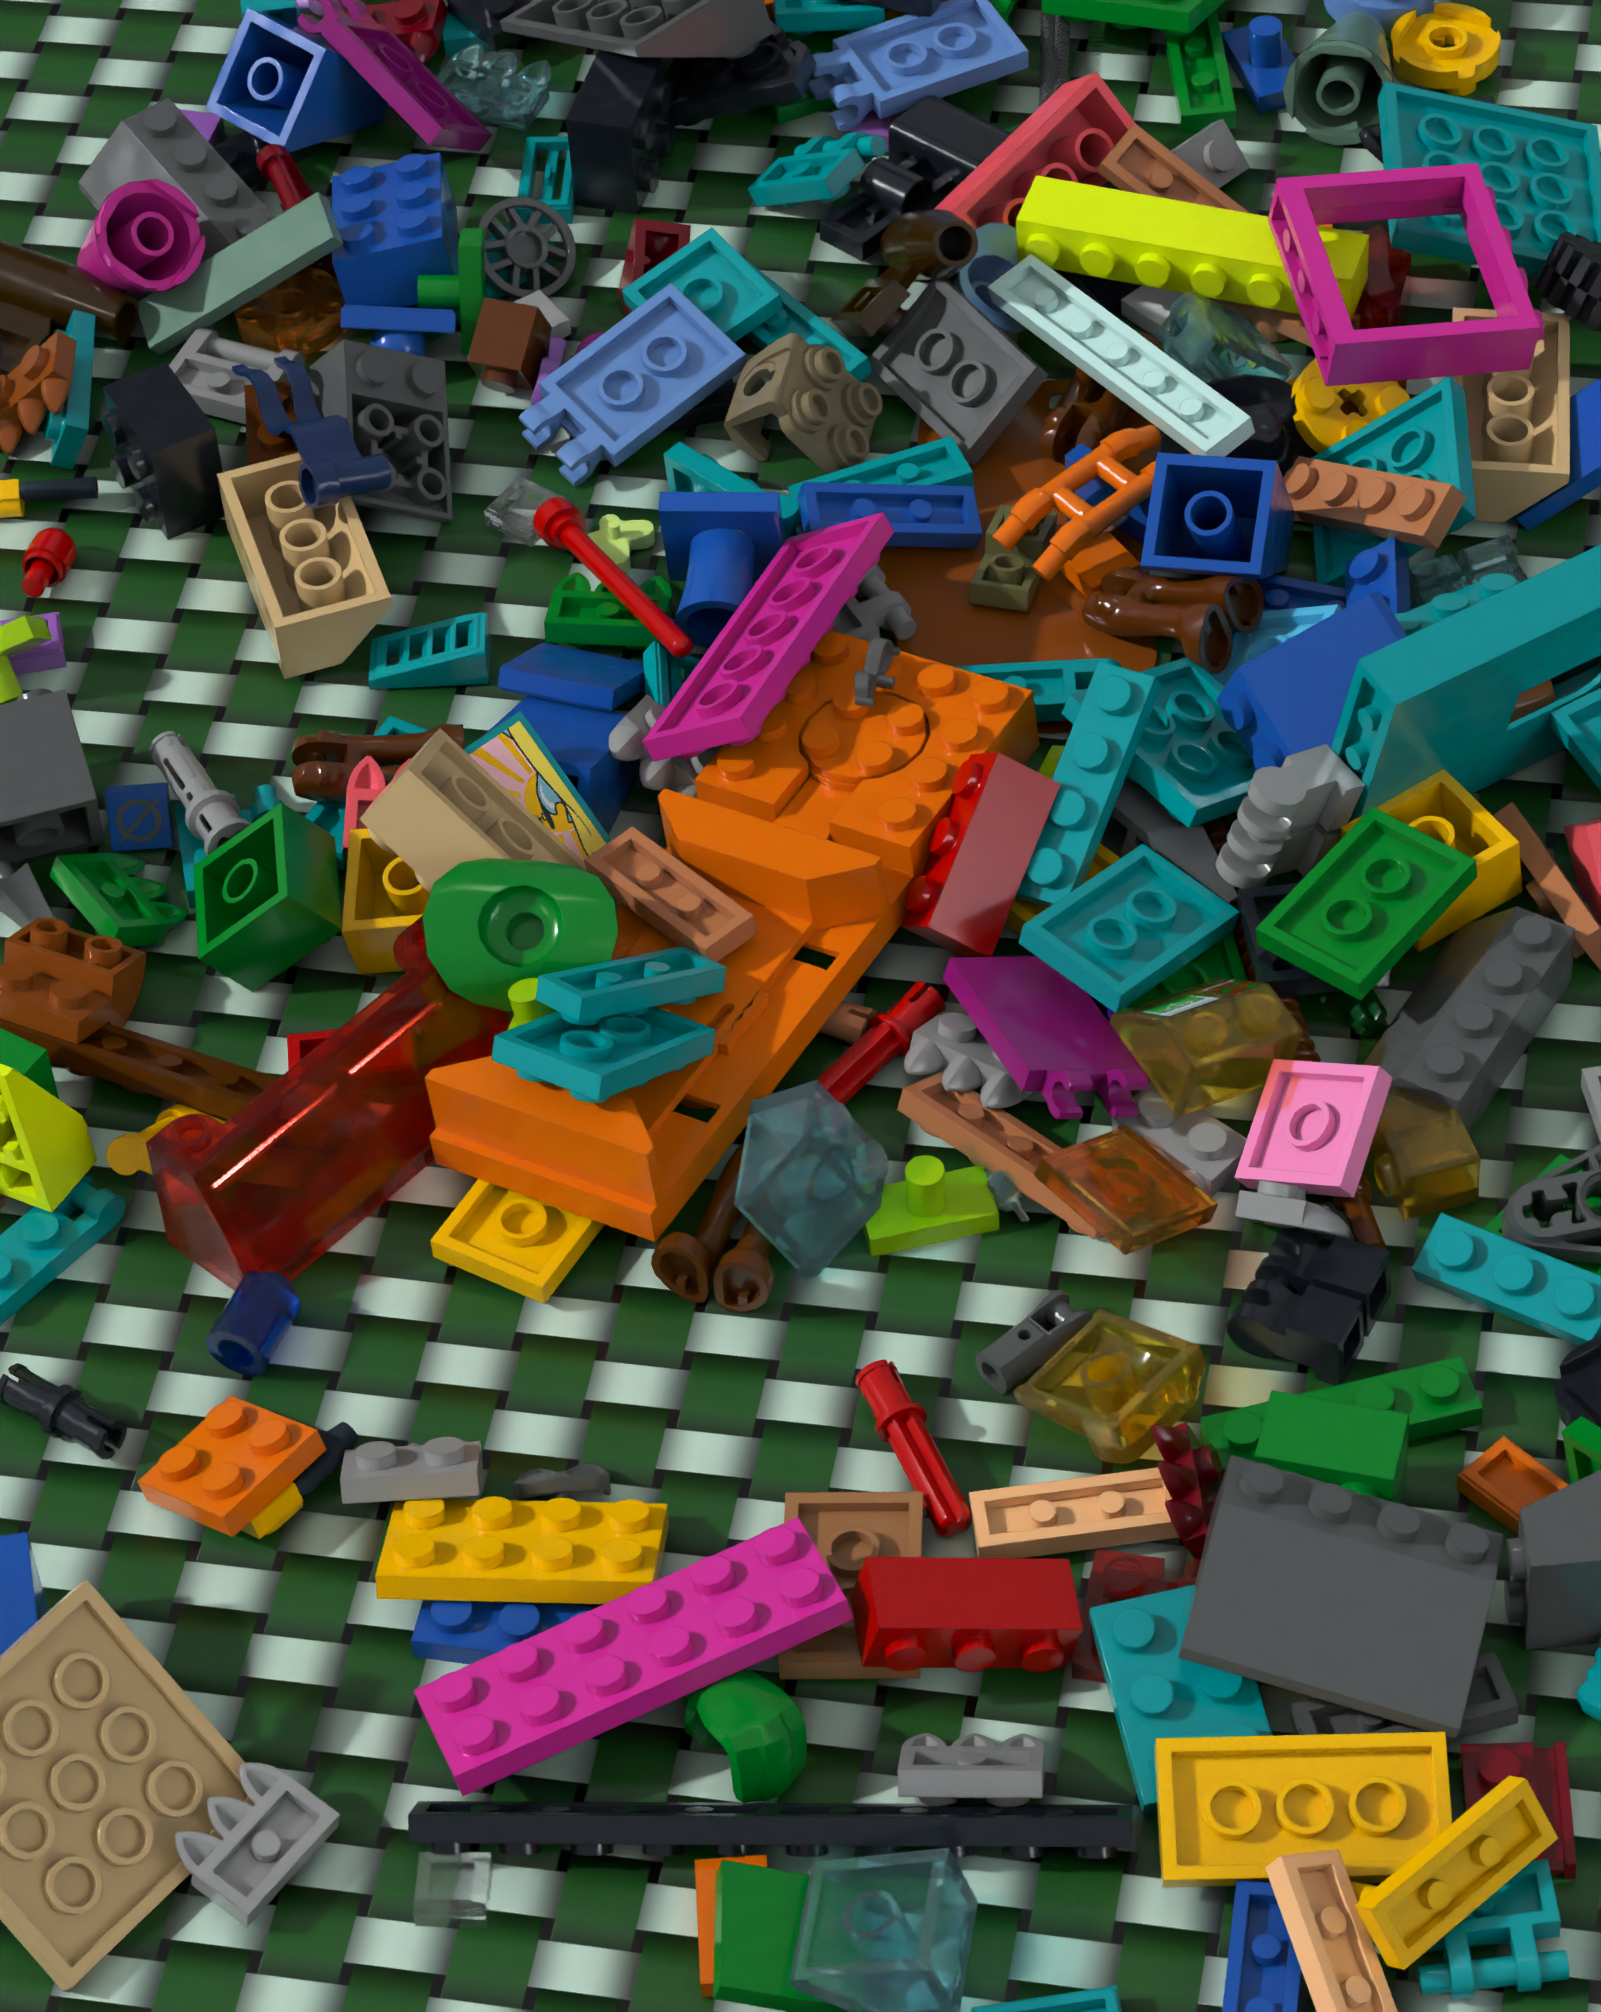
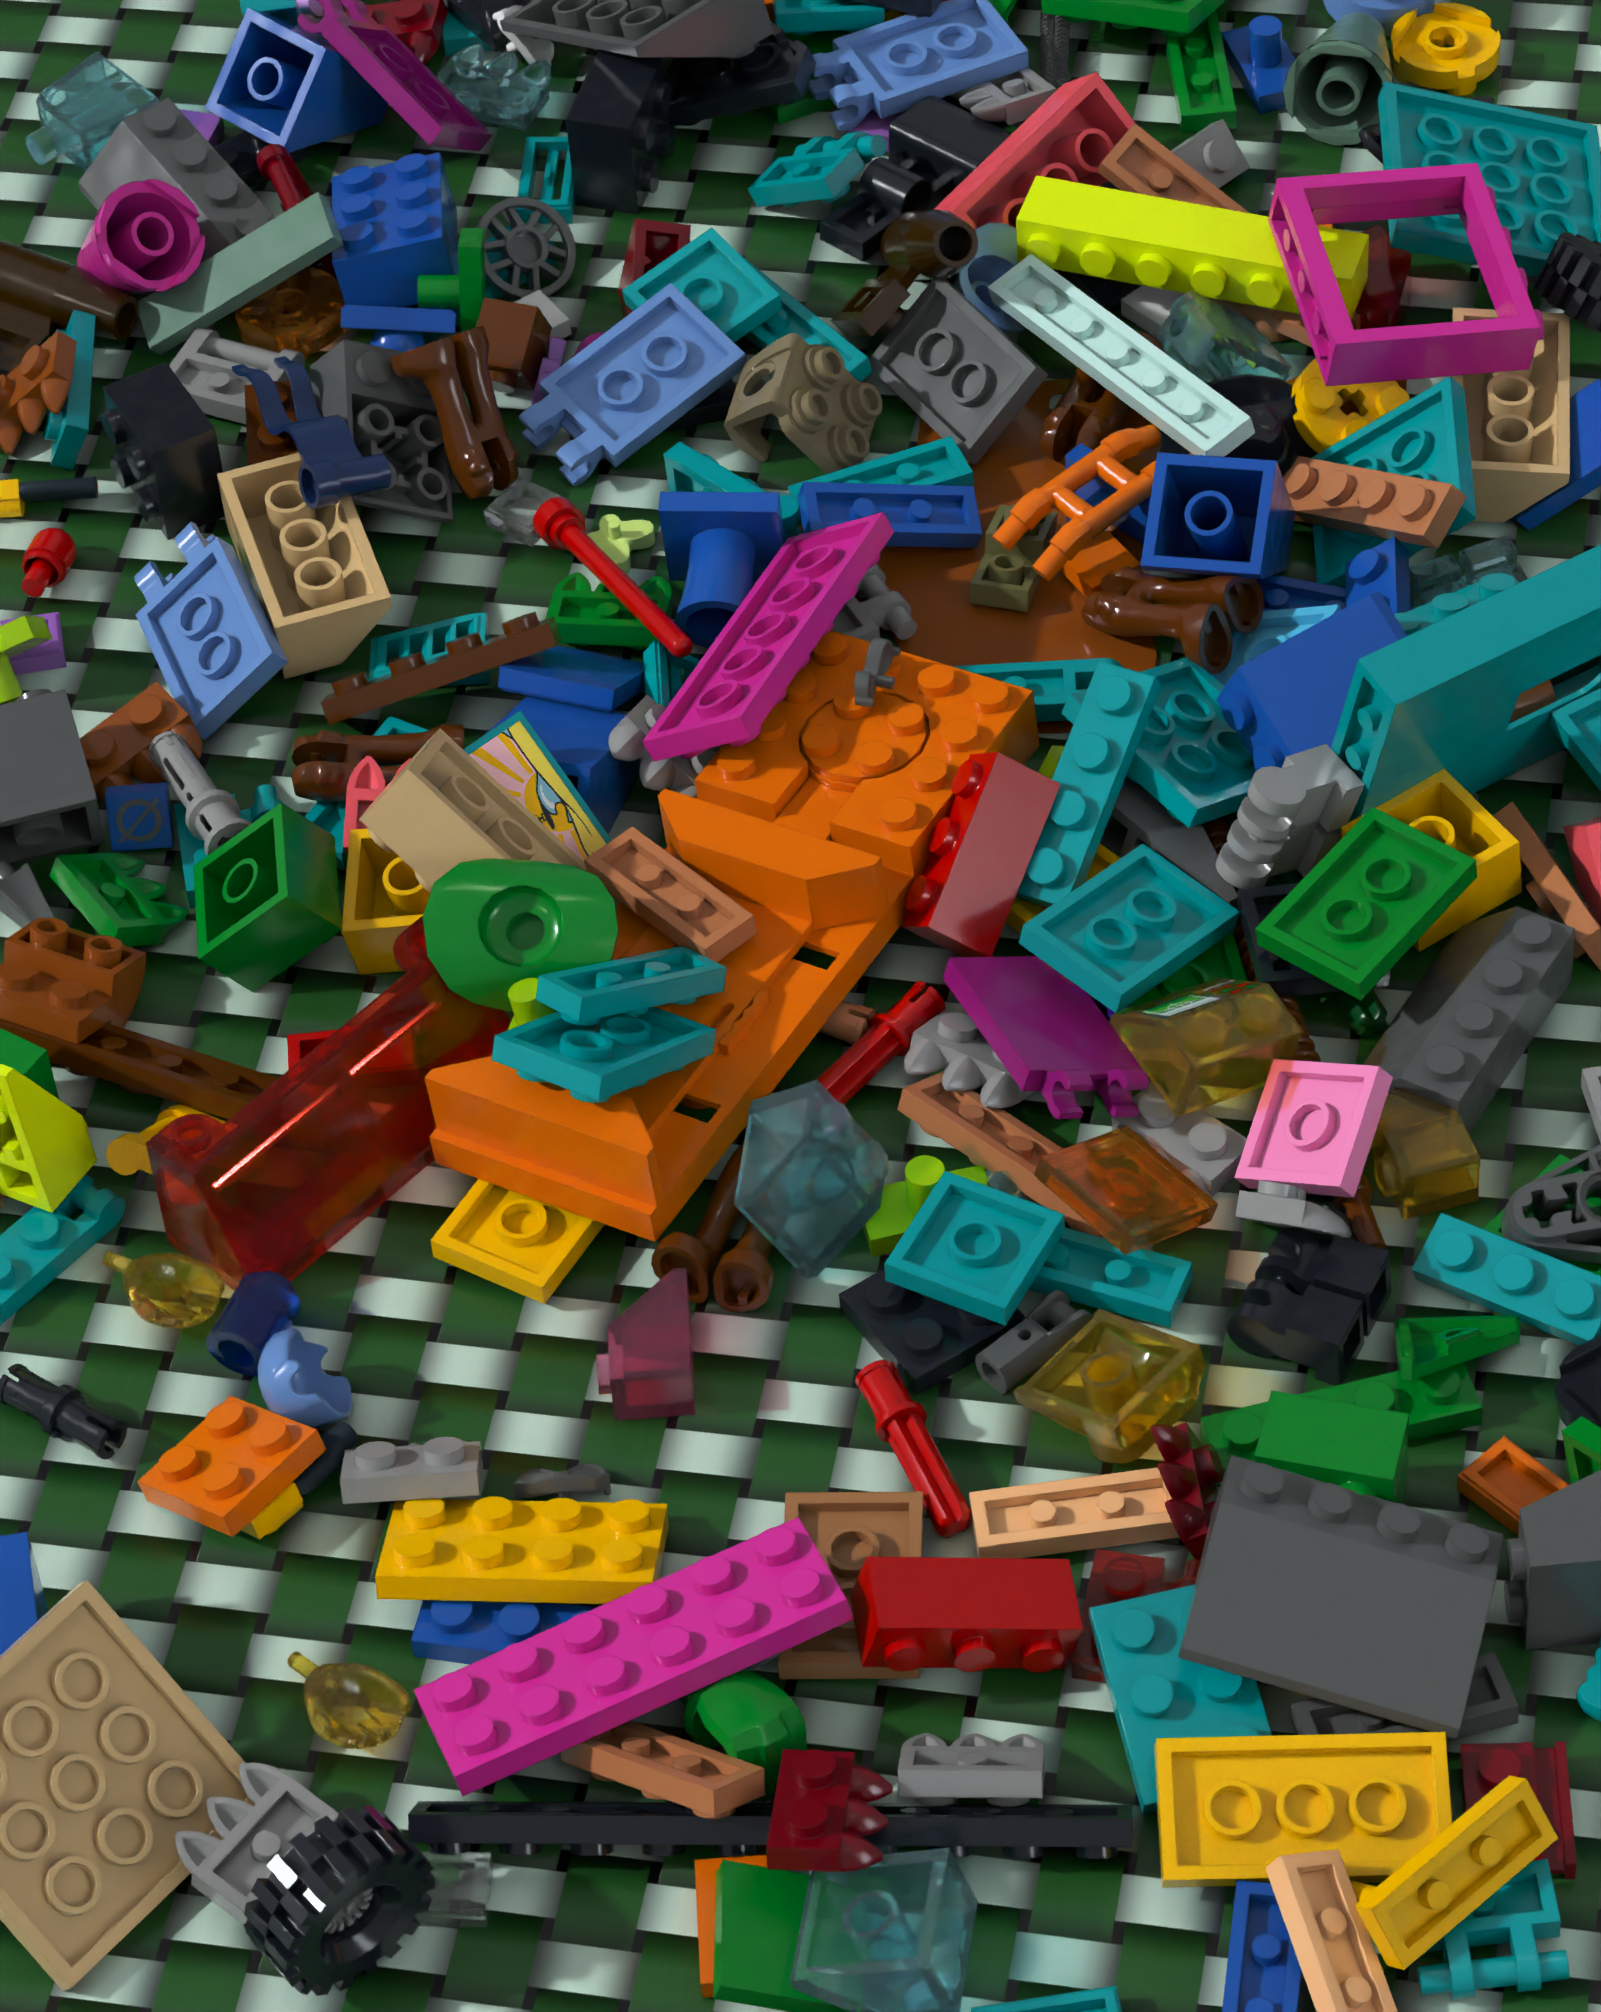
(84, 111): none -> clear light blue torso
(121, 742): none -> dark orange plate
(169, 1288): none -> clear yellow piece
(208, 630): none -> medium blue tile
(296, 1383): none -> medium blue hair
(339, 1900): none -> black bush
(351, 1702): none -> clear yellow piece
(464, 658): none -> reddish brown plate
(477, 443): none -> reddish brown piece
(531, 49): none -> white piece
(651, 1354): none -> clear pink slope
(669, 1769): none -> nougat plate
(824, 1813): none -> dark red plate
(918, 1332): none -> black plate
(975, 1247): none -> teal plate
(1007, 98): none -> light grey plate
(1101, 1276): none -> teal plate
(1443, 1342): none -> green tile

